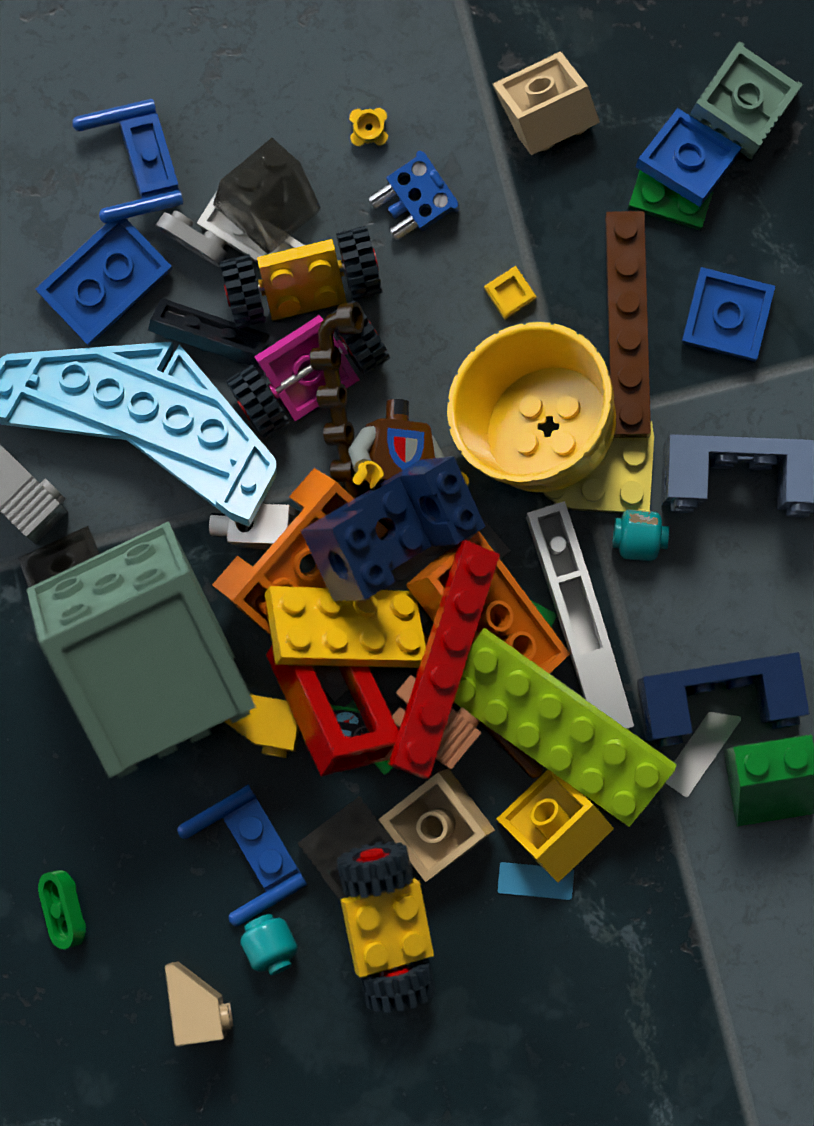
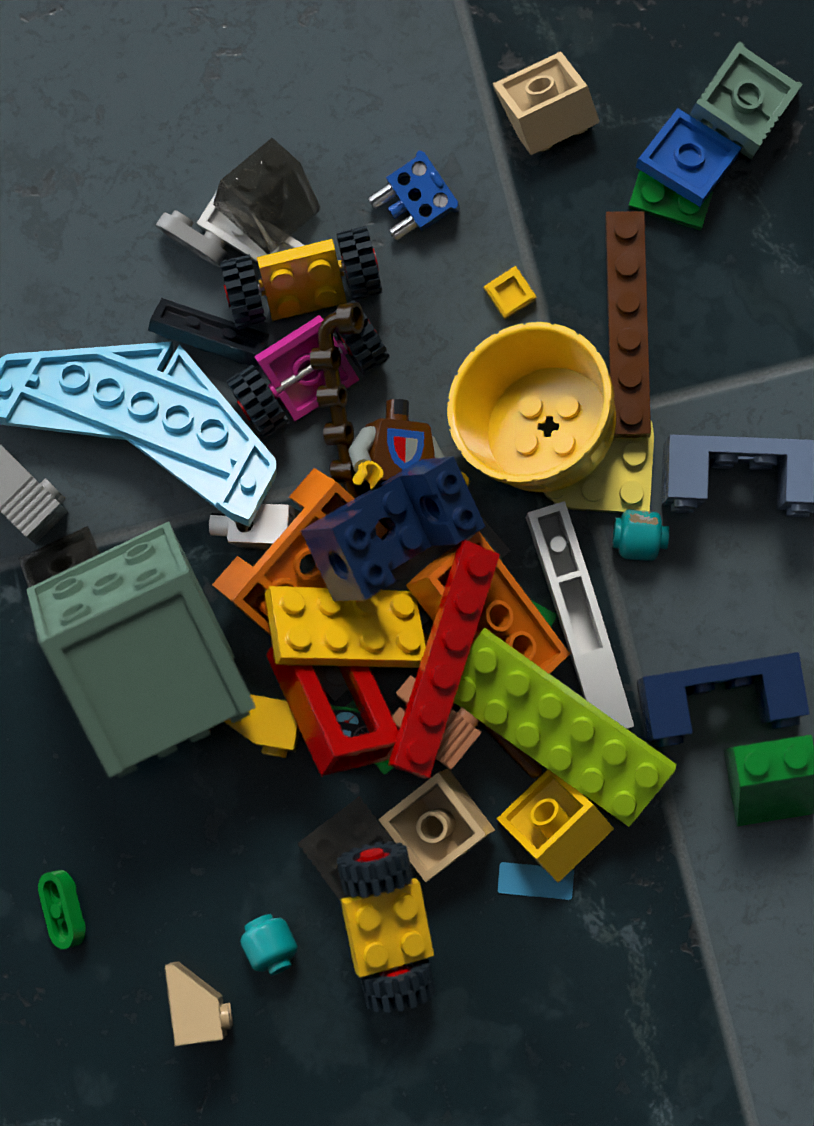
(103, 279): blue plate -> none
(147, 157): blue plate -> none
(260, 846): blue plate -> none
(360, 119): yellow plate -> none
(701, 751): white sticker -> none
(728, 314): blue plate -> none

